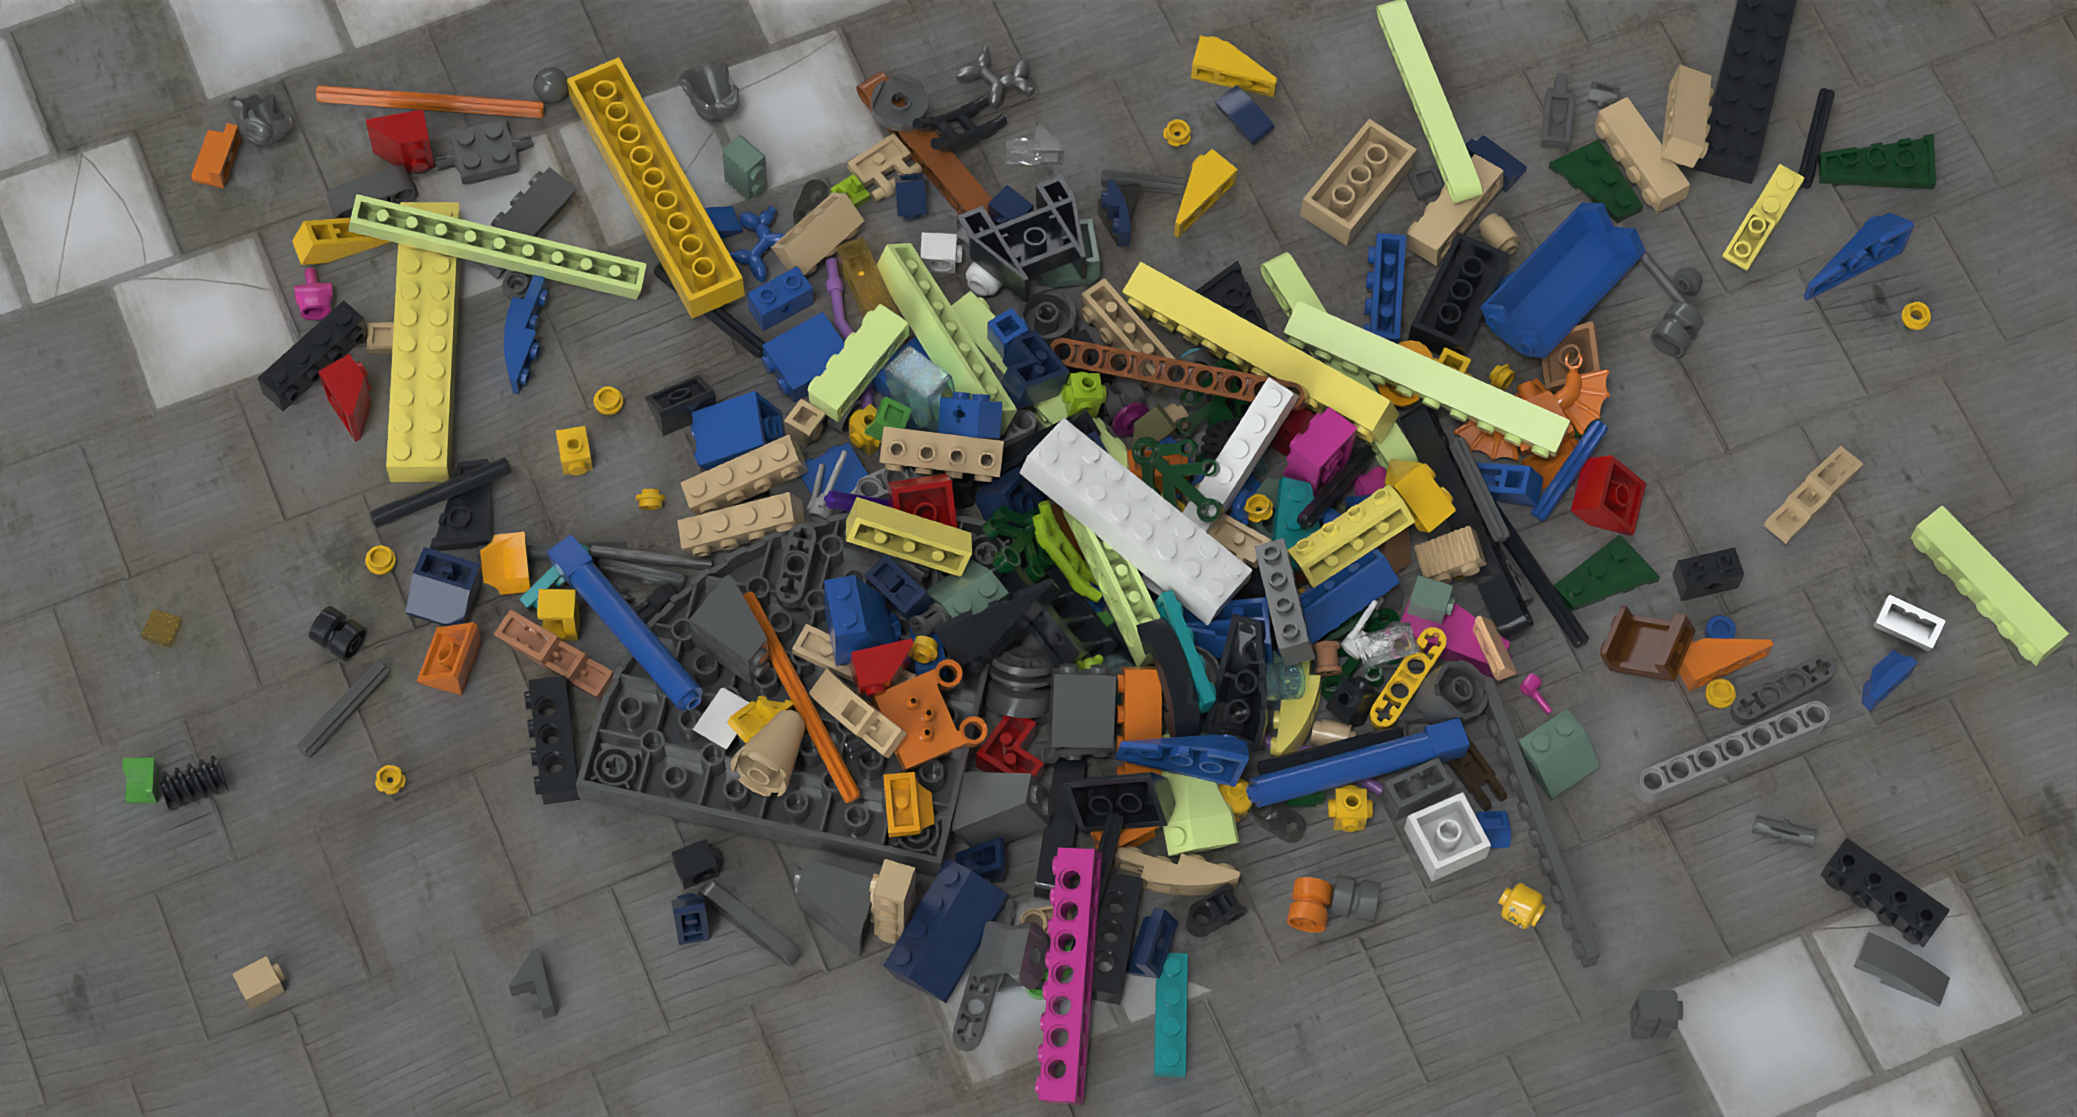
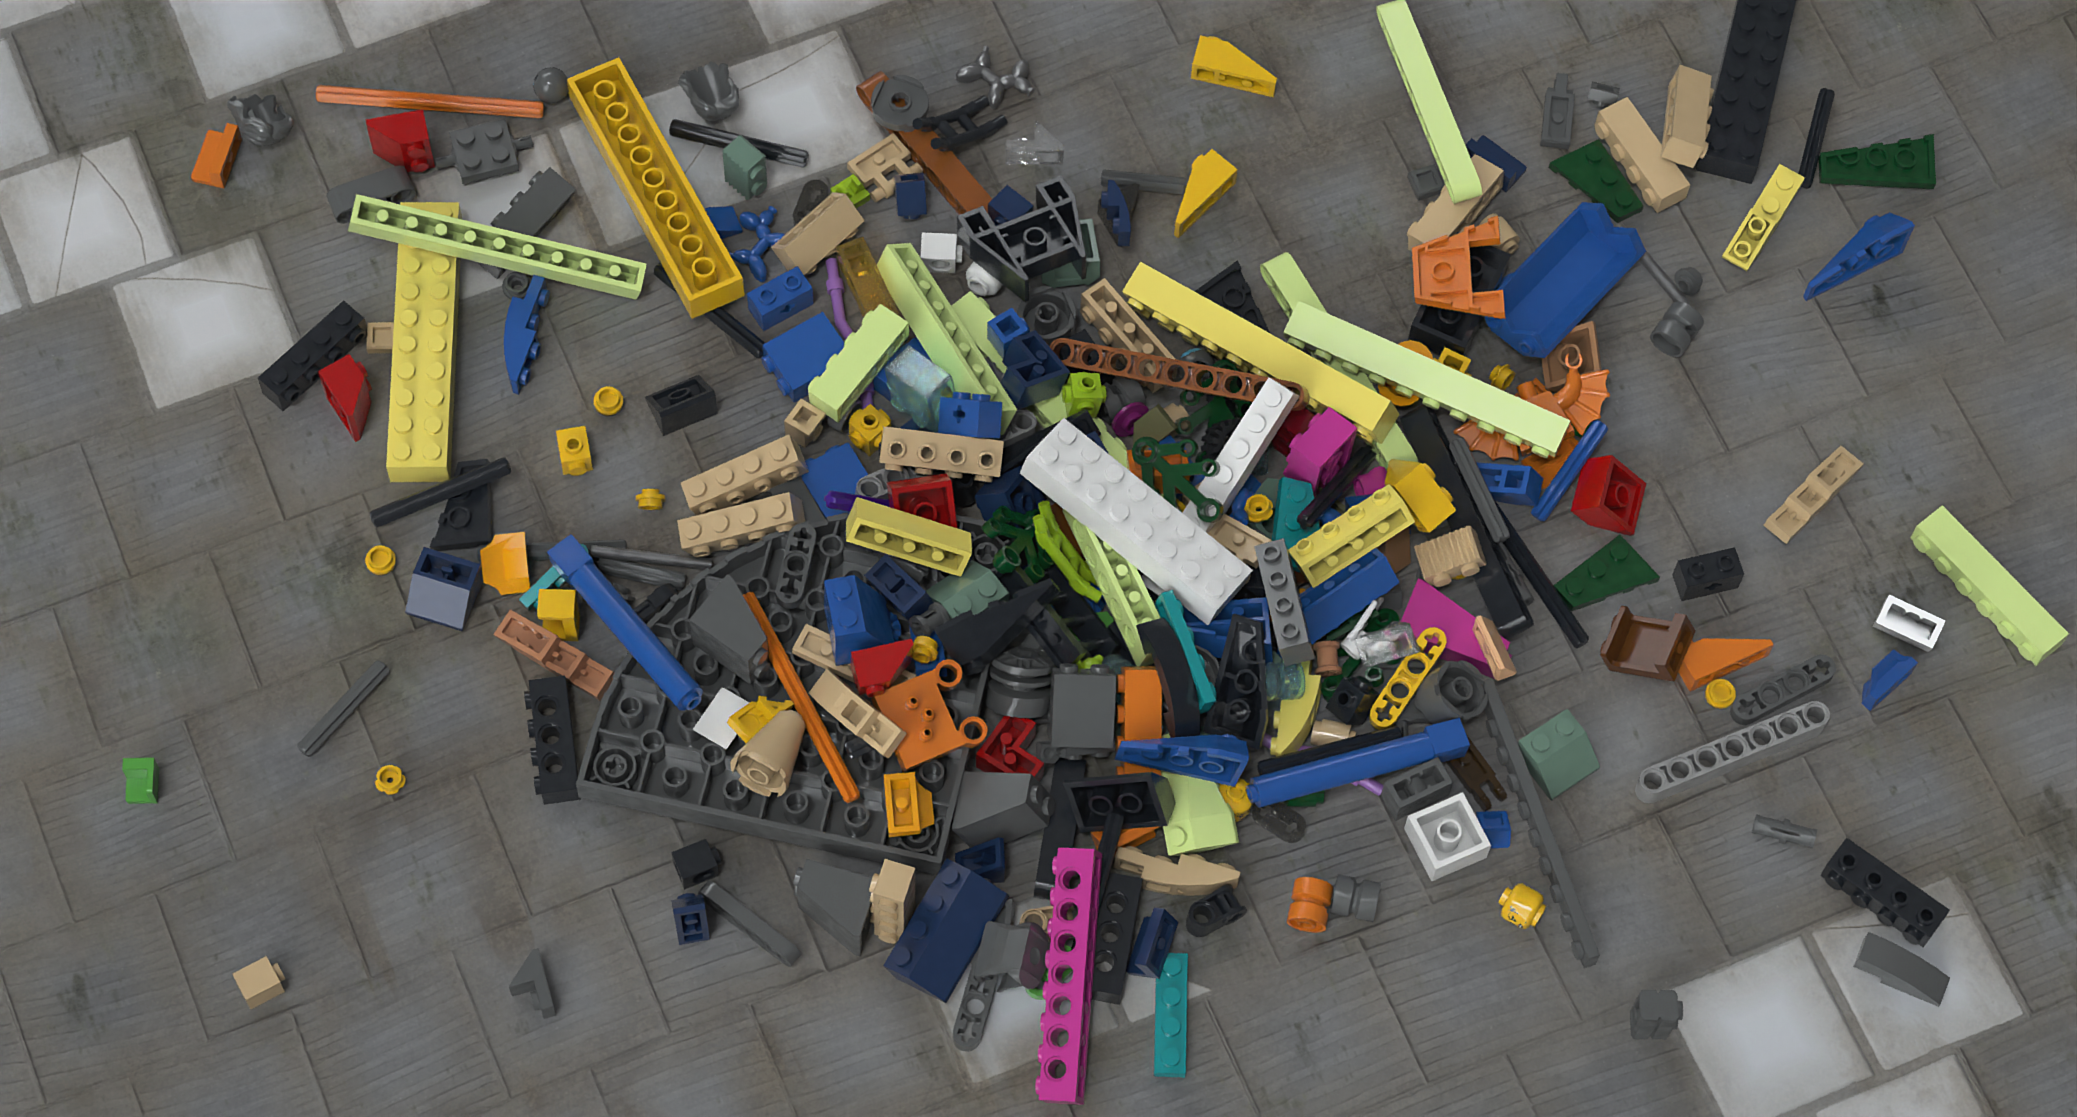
(161, 628): clear yellow tile -> none
(193, 782): black piece -> none
(313, 297): dark pink piece -> none
(329, 241): yellow slope -> none
(334, 631): black wheel -> none
(451, 657): orange slope -> none
(723, 138): none -> black axle
(734, 428): blue slope -> none
(817, 505): light grey plant -> none
(888, 415): bright green panel -> none
(1177, 126): yellow plate -> none
(1245, 114): dark blue slope -> none
(1350, 808): yellow brick -> none
(1358, 182): tan brick -> none
(1386, 286): blue brick -> none
(1431, 600): sand green brick -> none
(1445, 276): none -> orange wing
(1529, 688): dark pink hand -> none
(1720, 627): blue tile -> none
(1918, 309): yellow plate -> none

